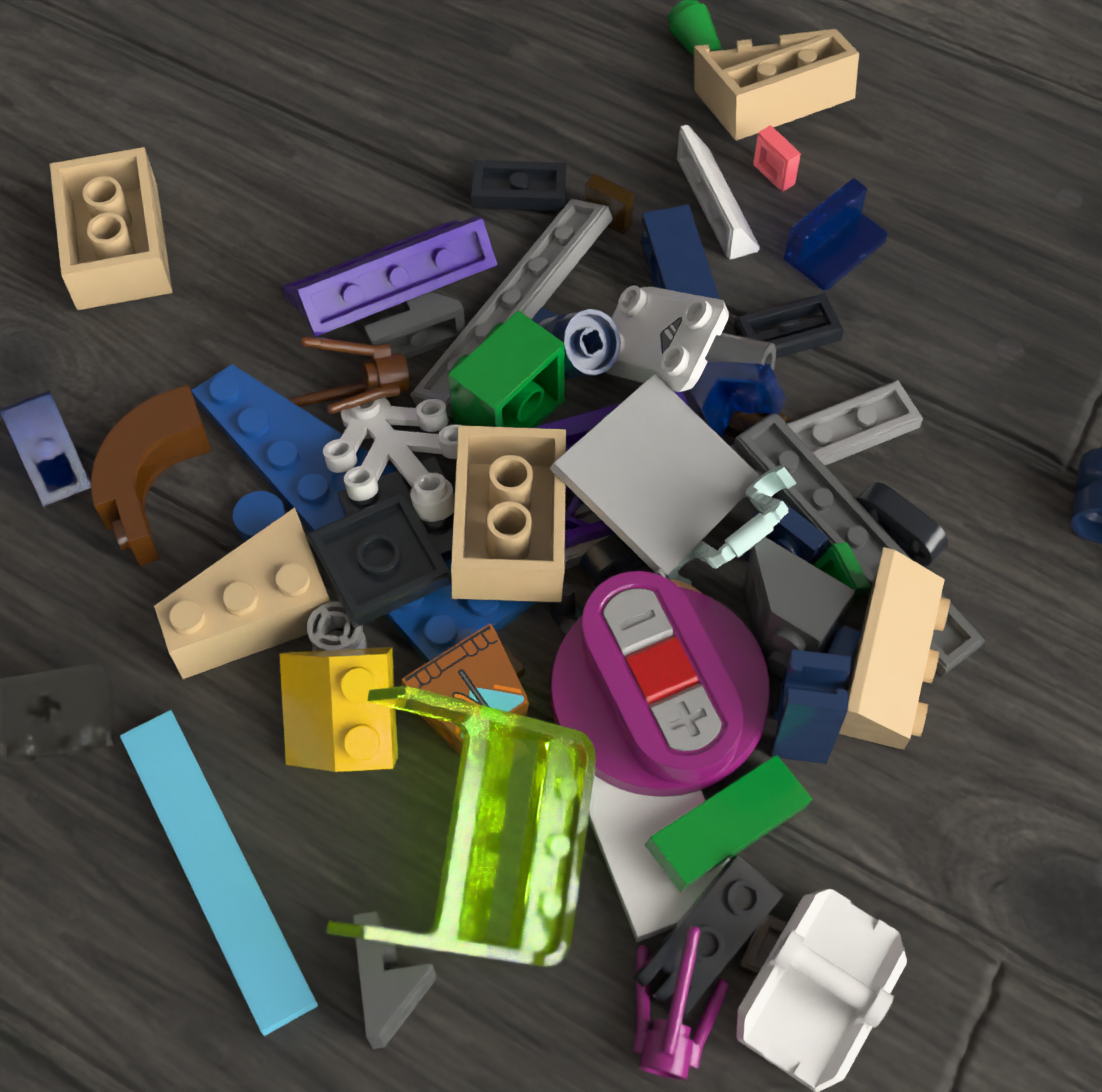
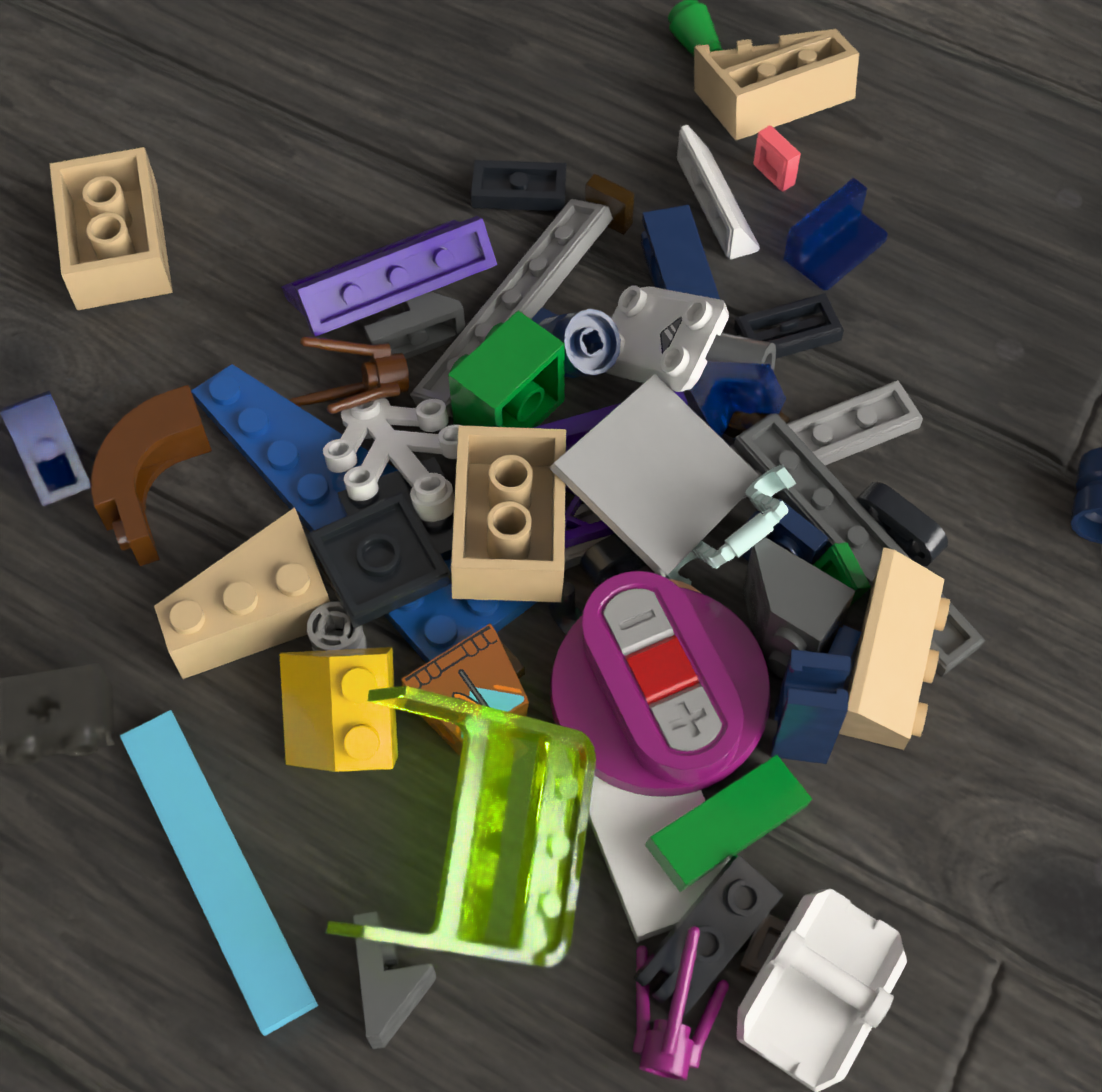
(256, 512): blue tile -> none

